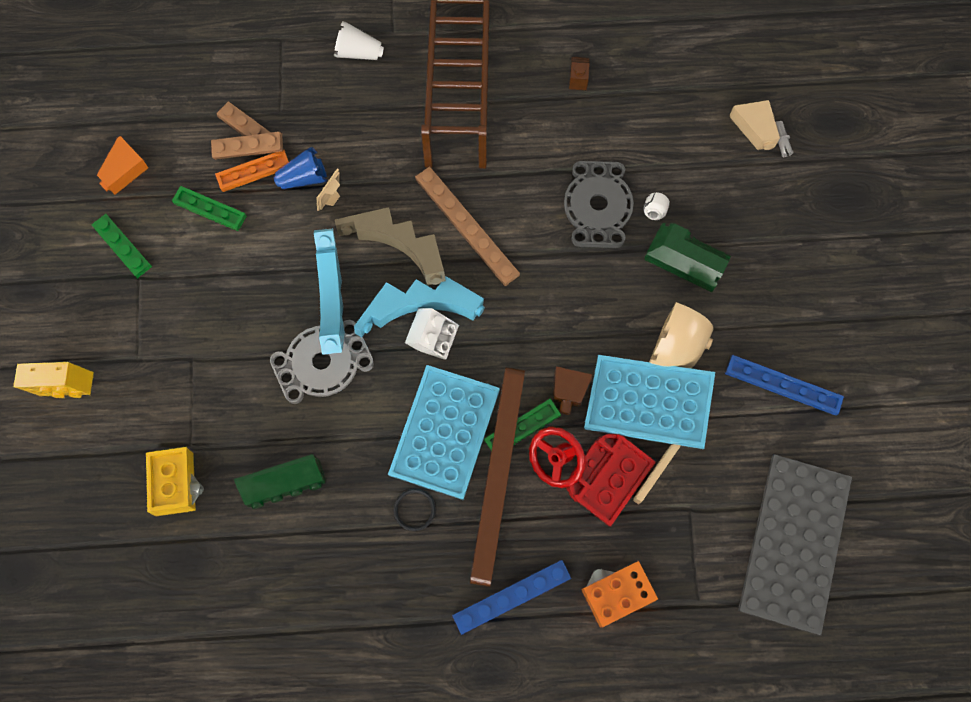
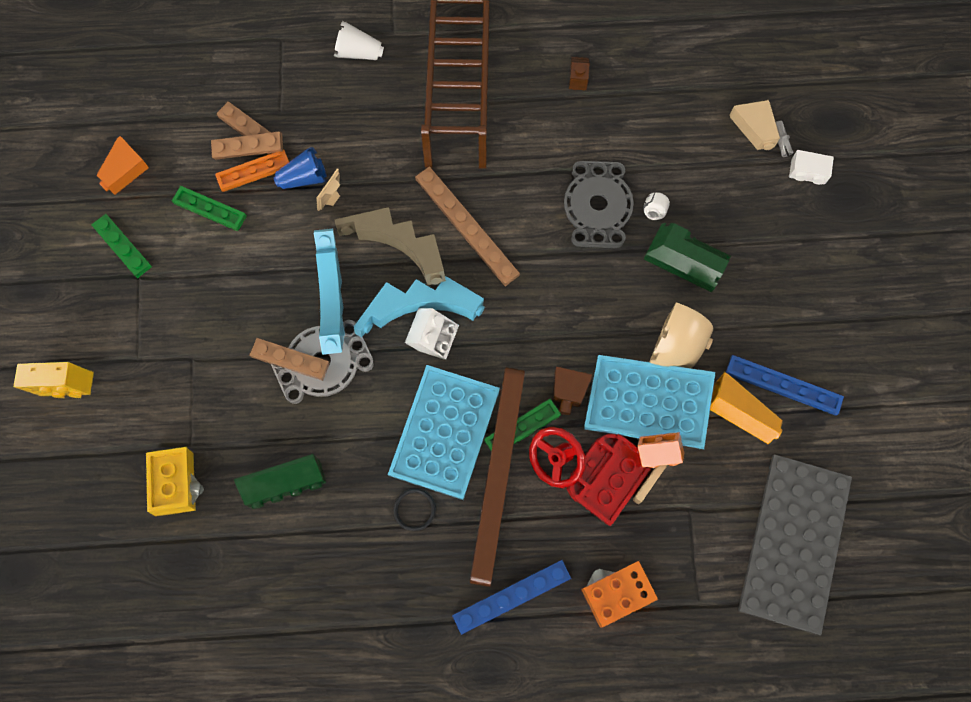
(289, 359): none -> medium nougat plate
(661, 450): none -> brick
(744, 410): none -> light orange slope
(811, 167): none -> white brick

